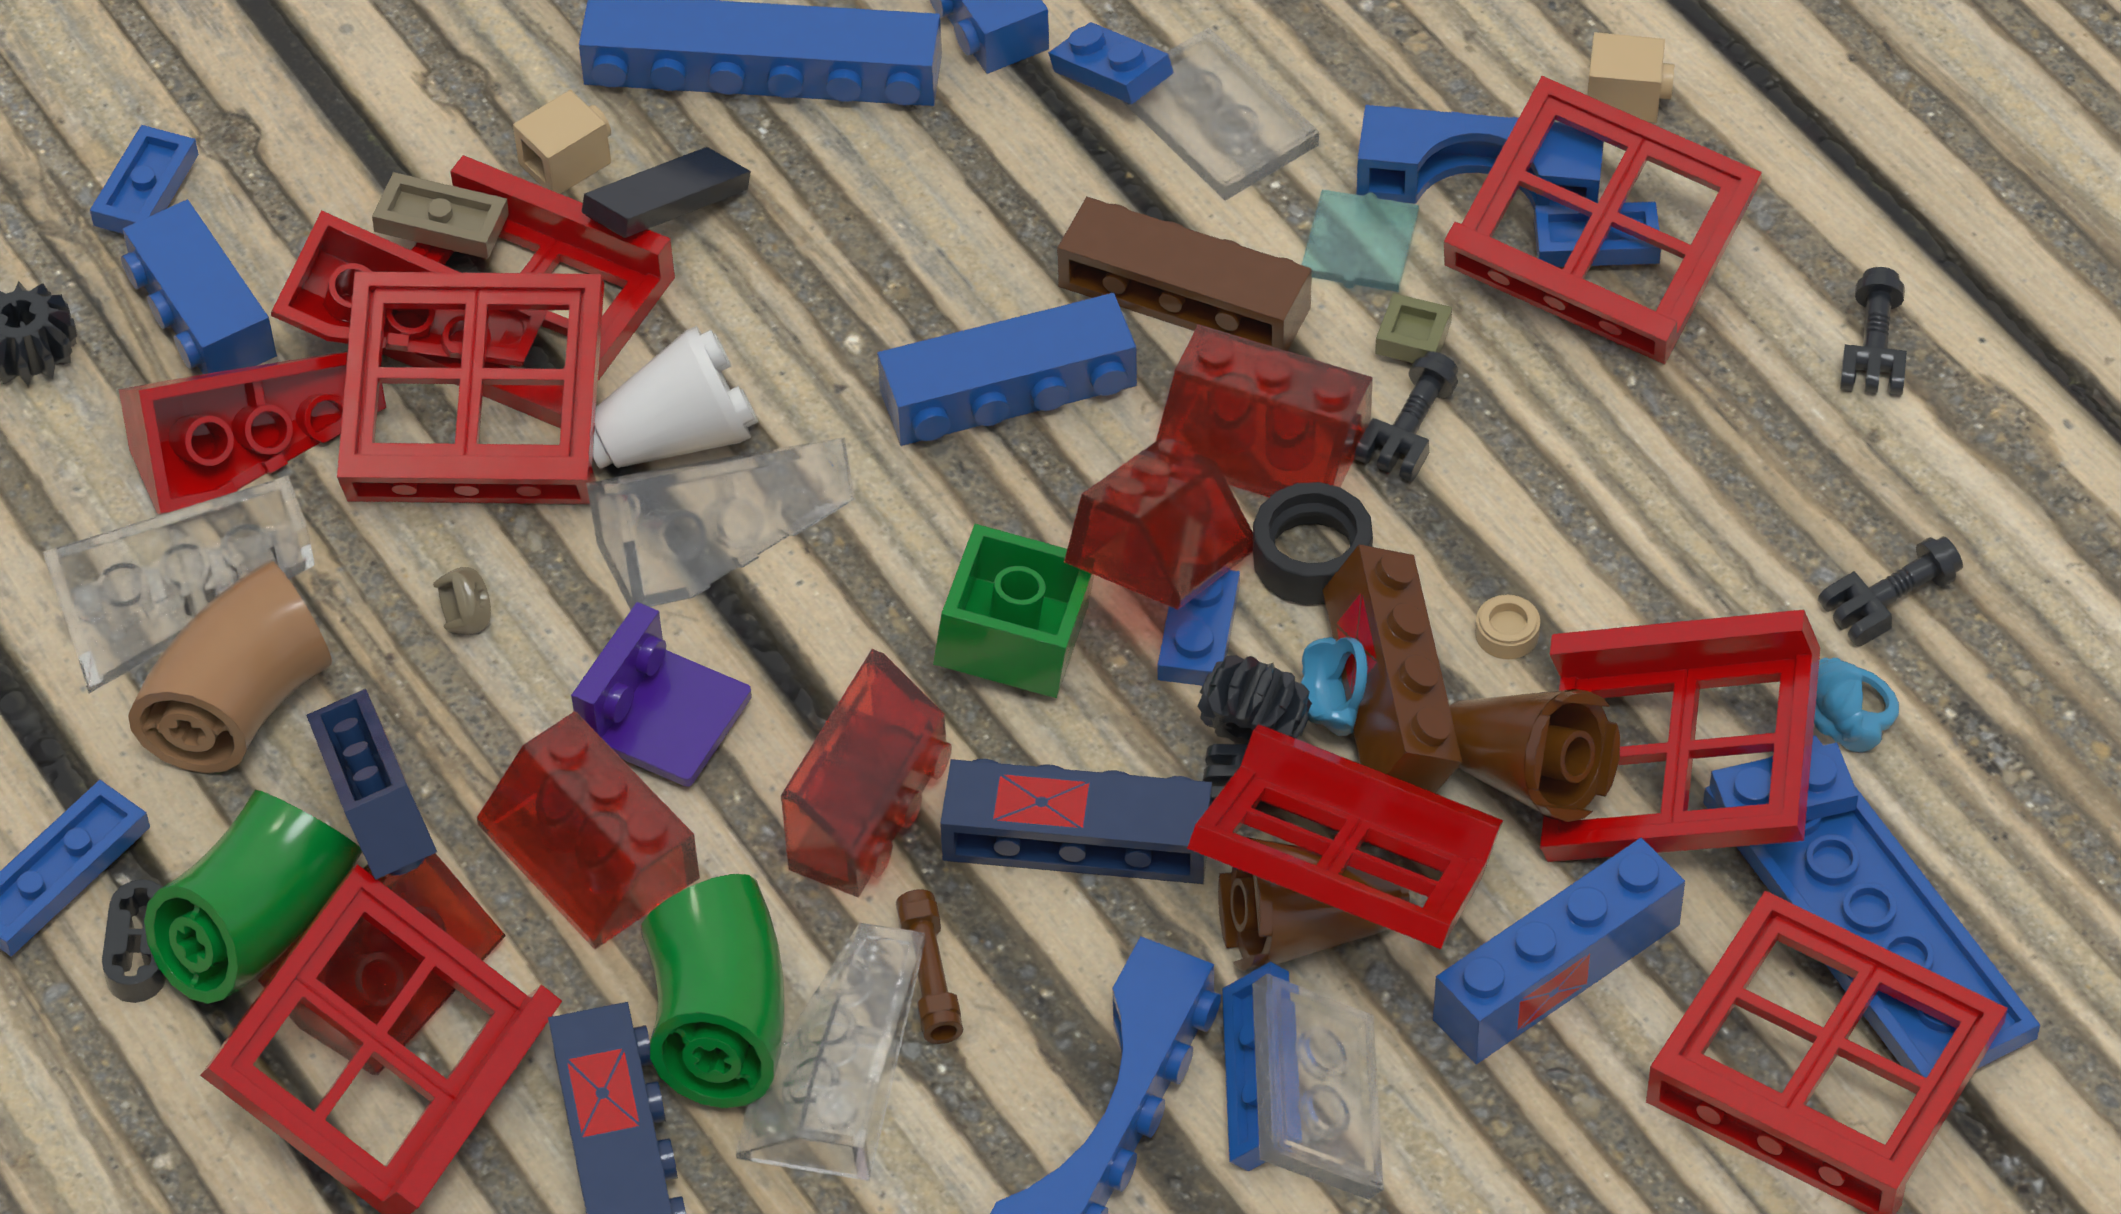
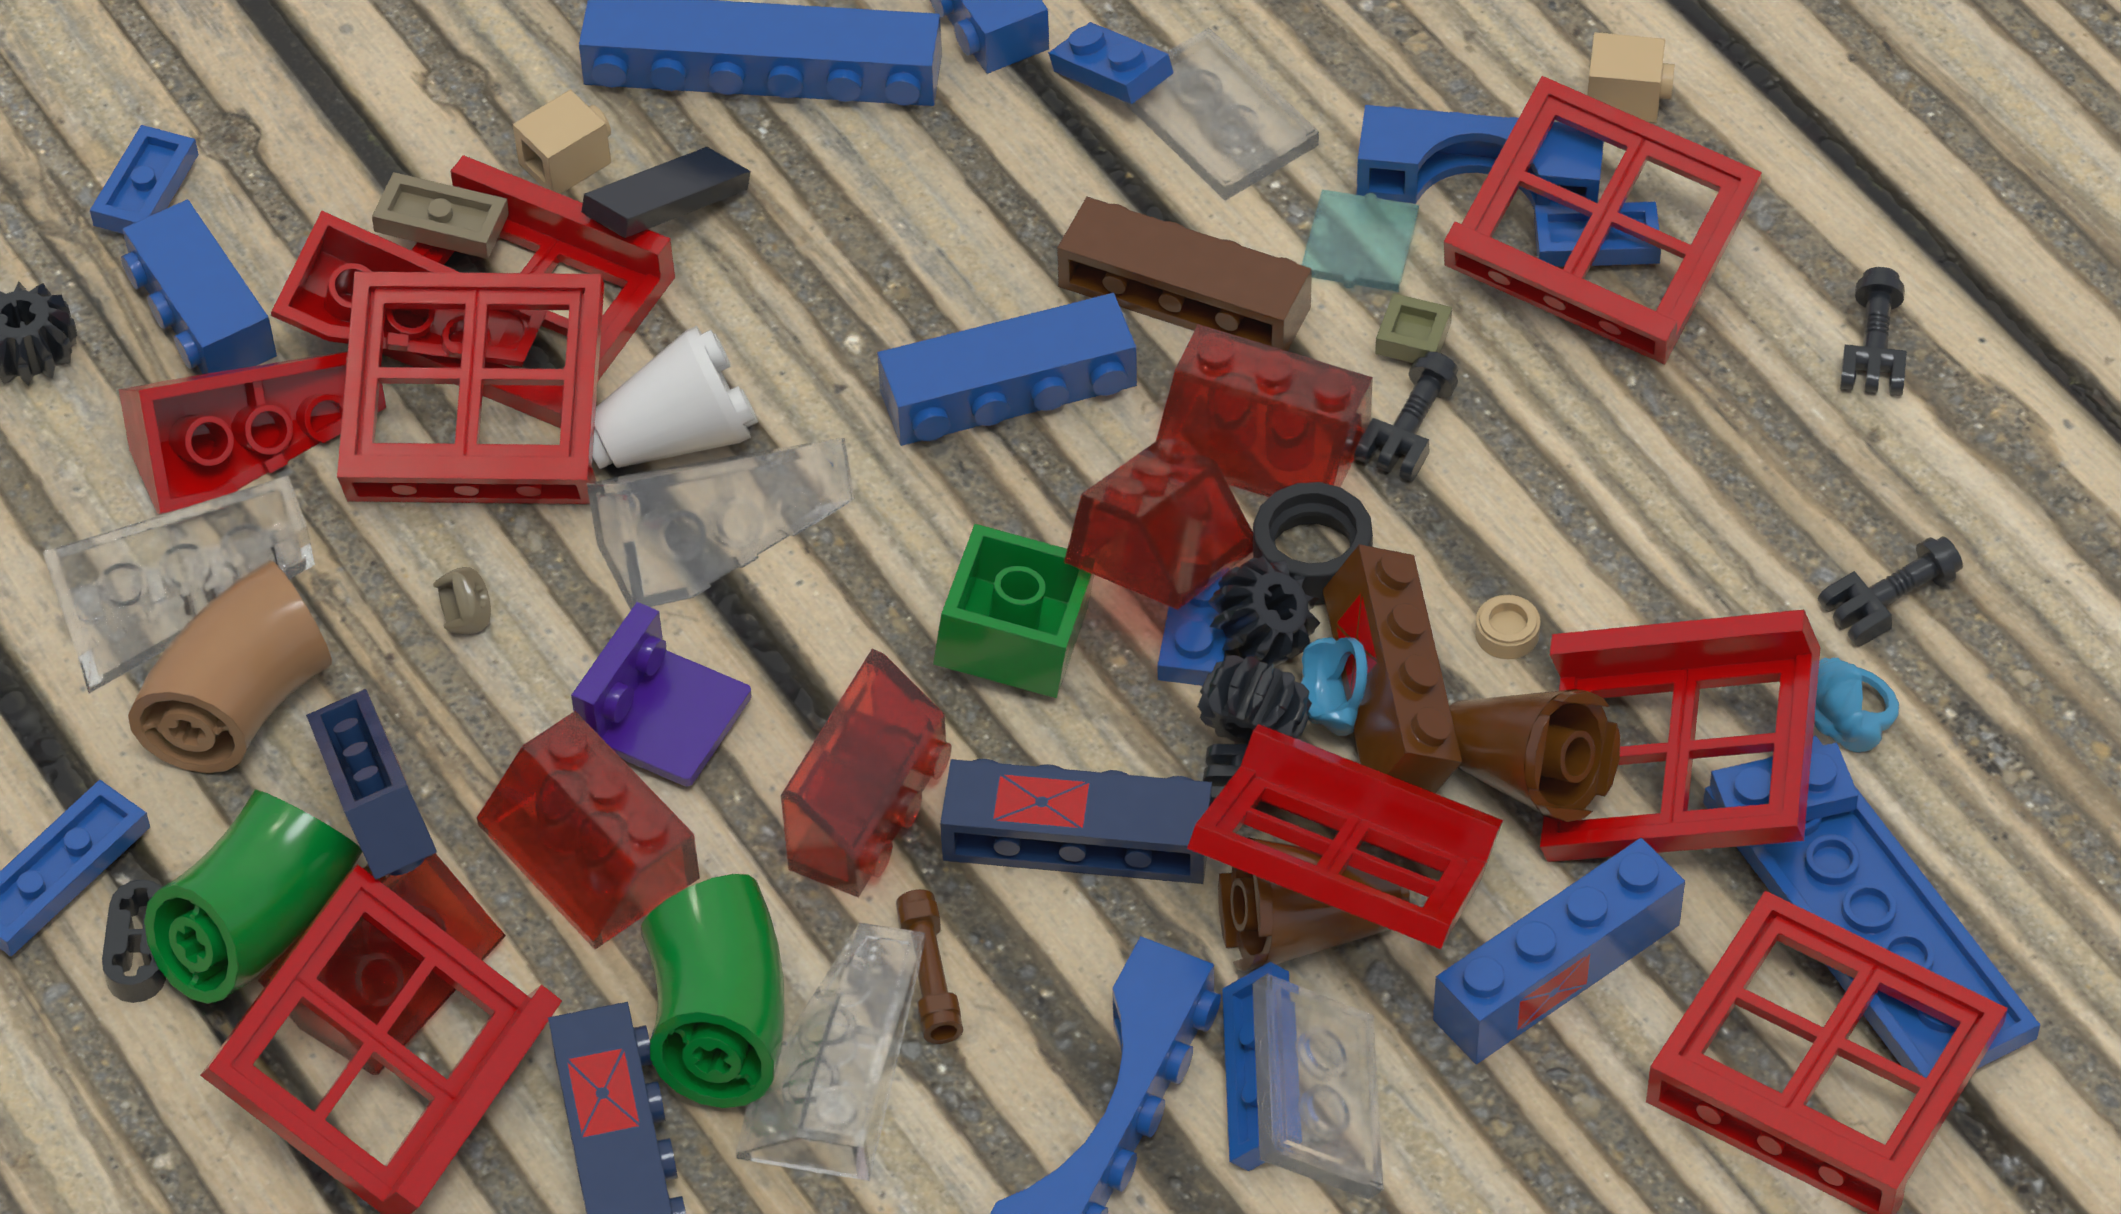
(1264, 611): none -> black gear

